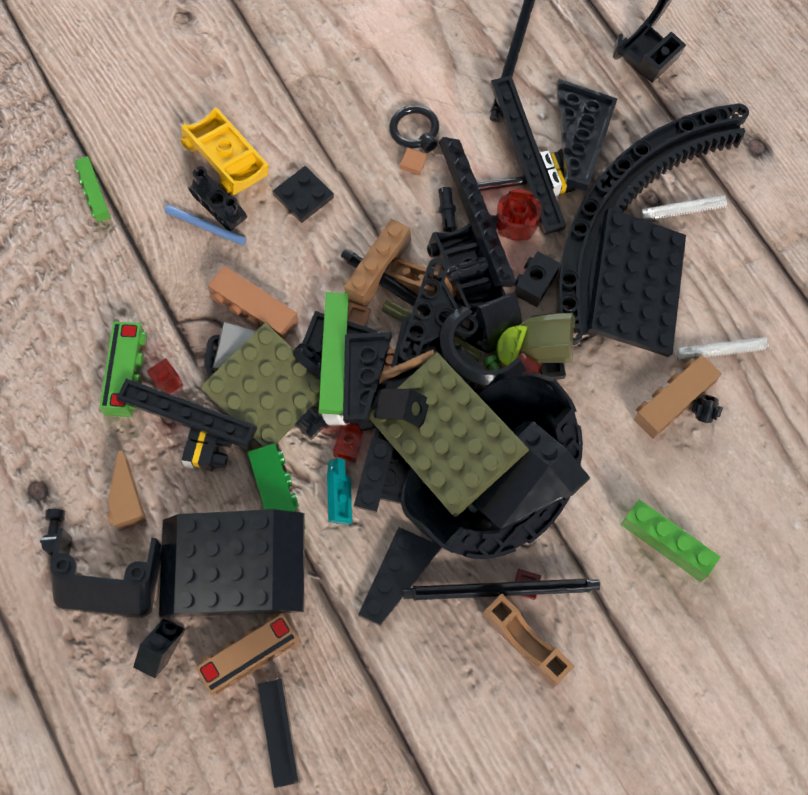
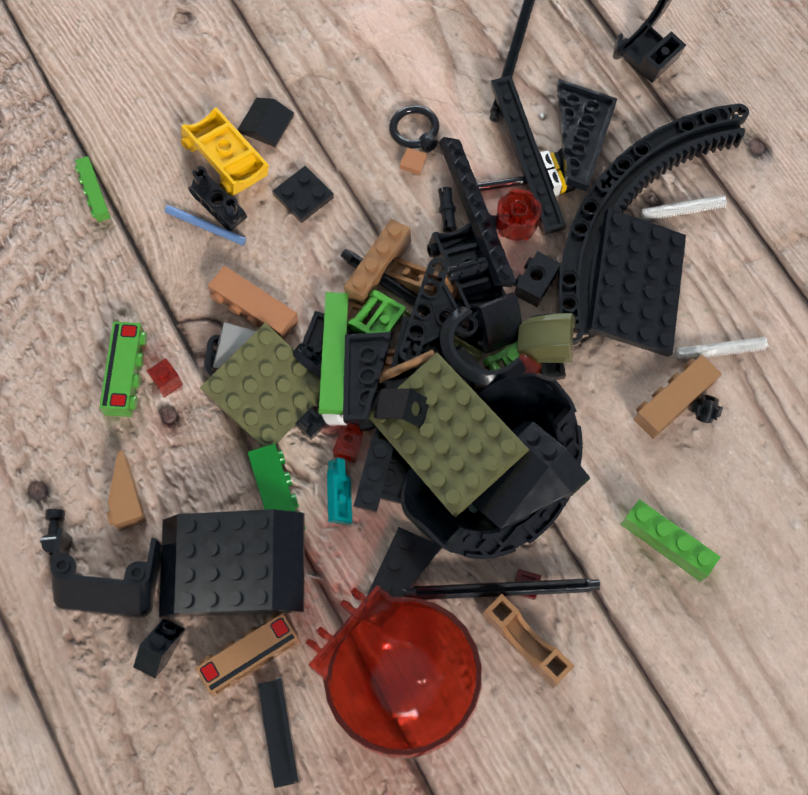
(187, 413): black tile -> none
(203, 452): black hips -> none
(266, 121): none -> black slope
(384, 318): none -> bright green plate
(399, 674): none -> clear red windscreen
(510, 344): lime tile -> none

